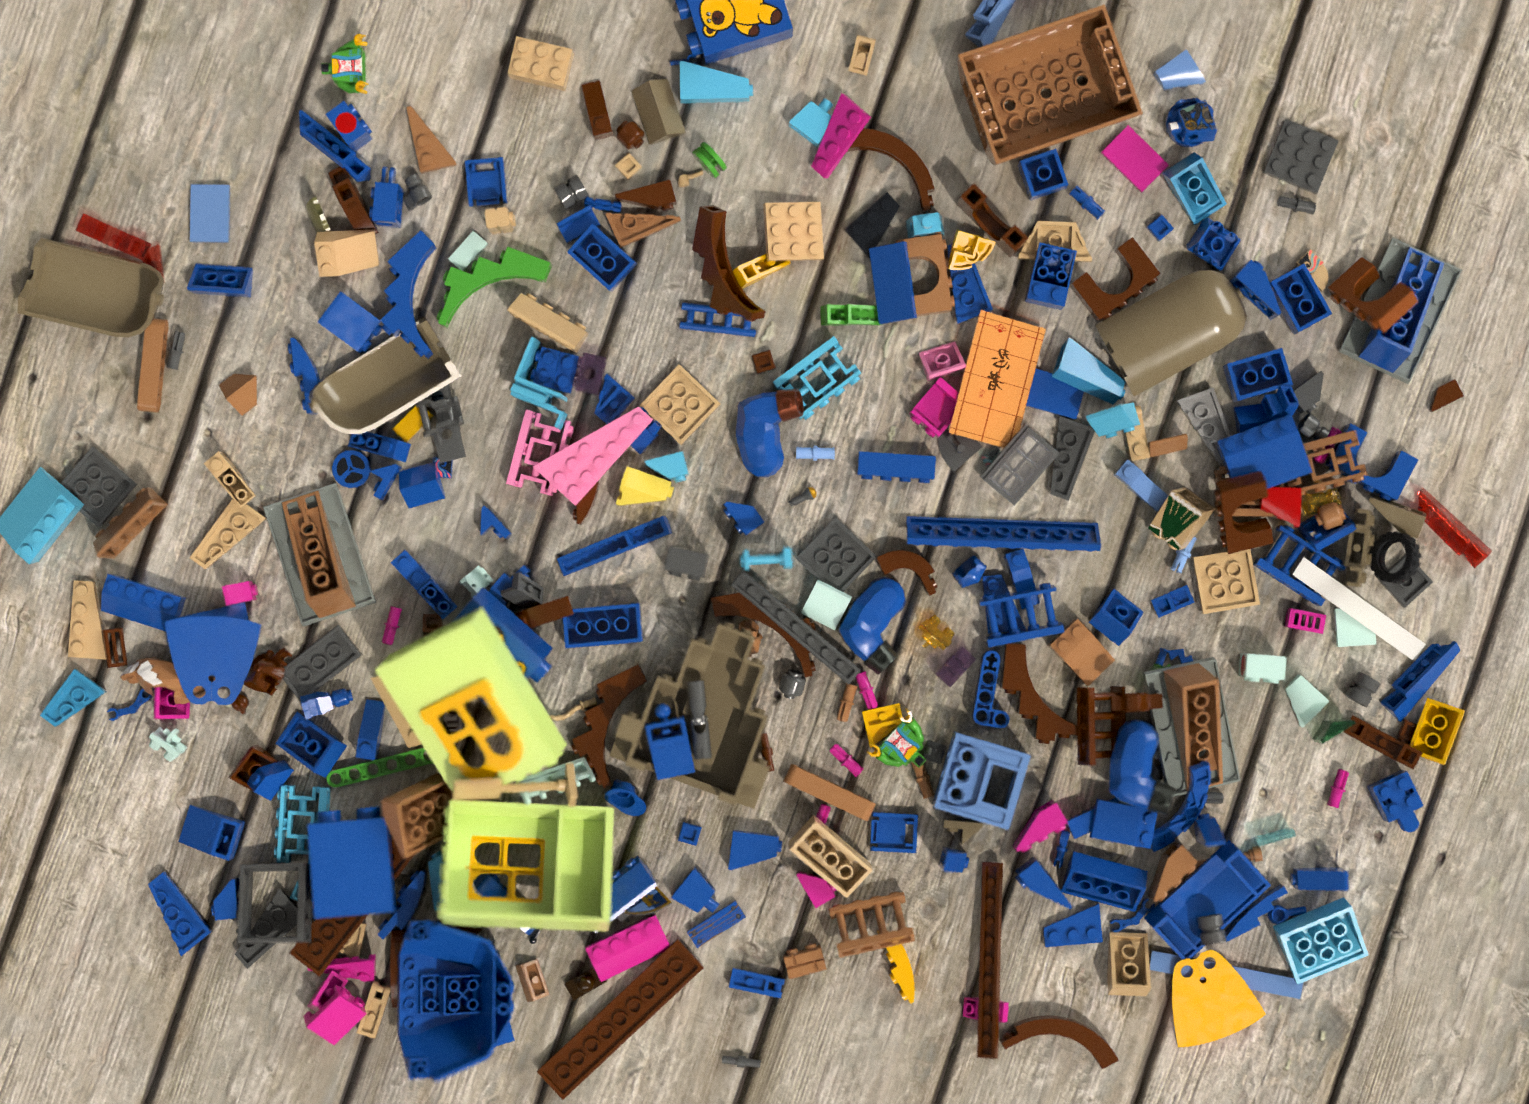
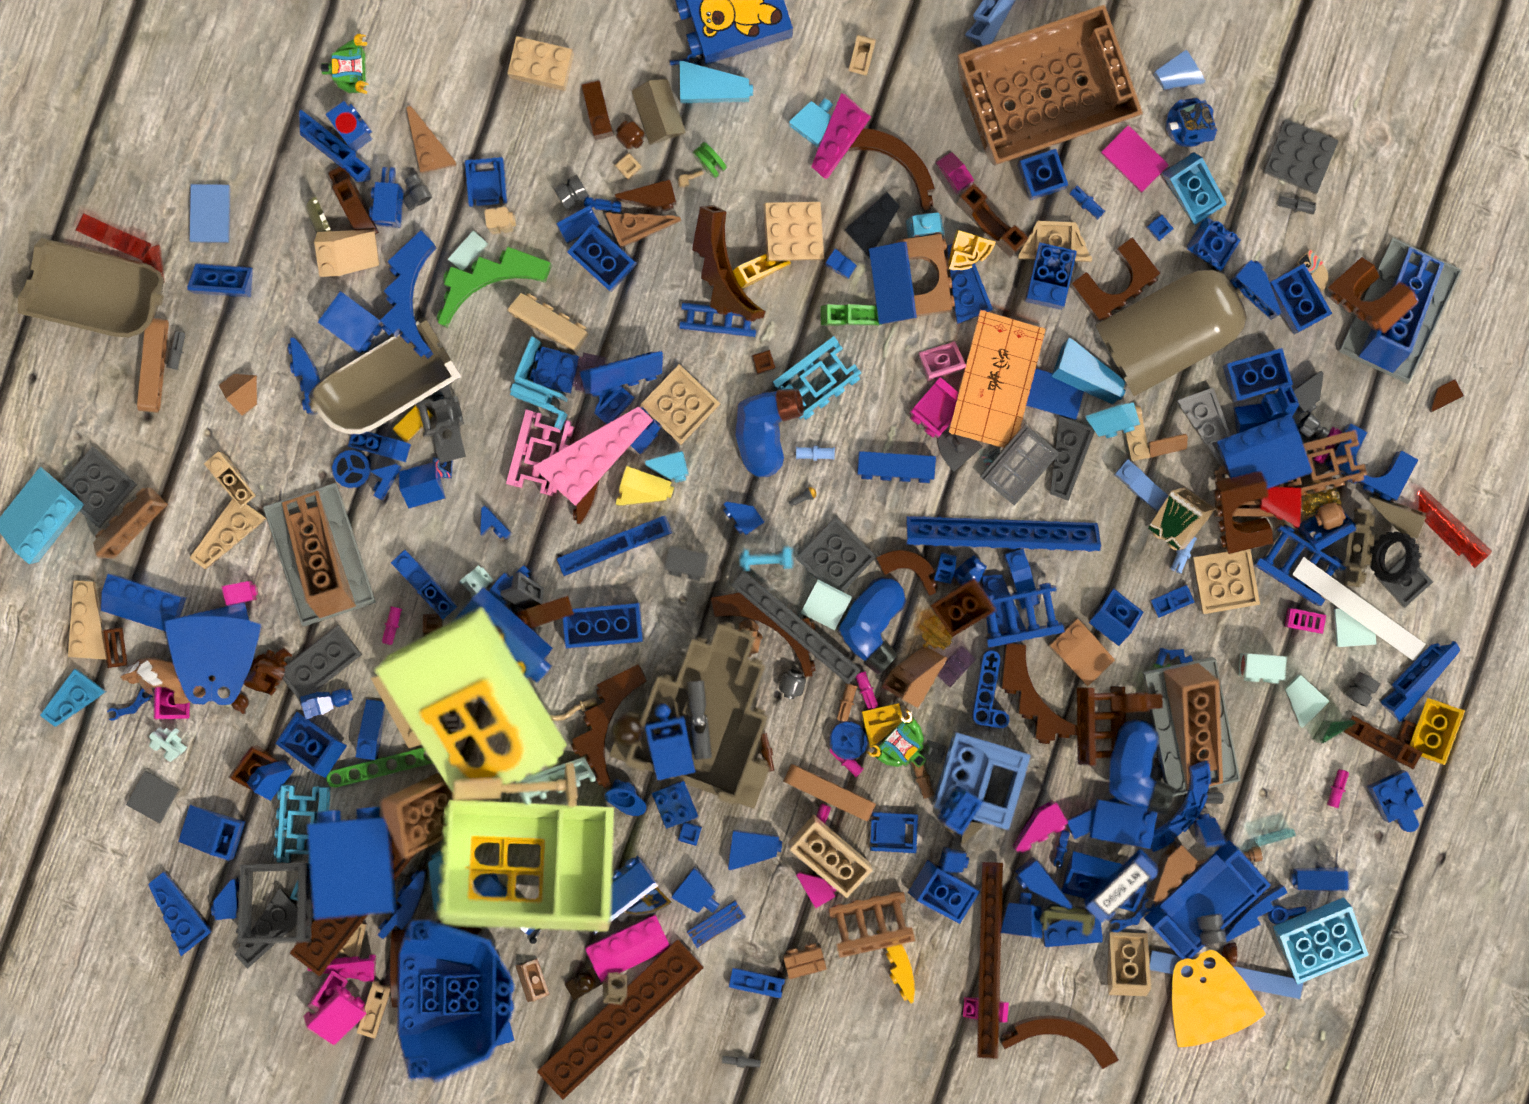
(152, 797): none -> dark grey tile
(611, 994): none -> dark tan brick
(622, 372): none -> blue slope
(627, 730): none -> dark brown hair
(675, 804): none -> blue plate
(840, 264): none -> blue leg
(848, 740): none -> blue tile
(915, 675): none -> medium nougat slope
(943, 892): none -> blue slope
(945, 568): none -> blue leg
(955, 172): none -> dark pink slope
(959, 810): none -> blue bracket
(963, 607): none -> reddish brown slope
(1023, 918): none -> blue torso
(1073, 914): none -> olive panel
(1121, 886): none -> brick
(1230, 953): none -> reddish brown piece

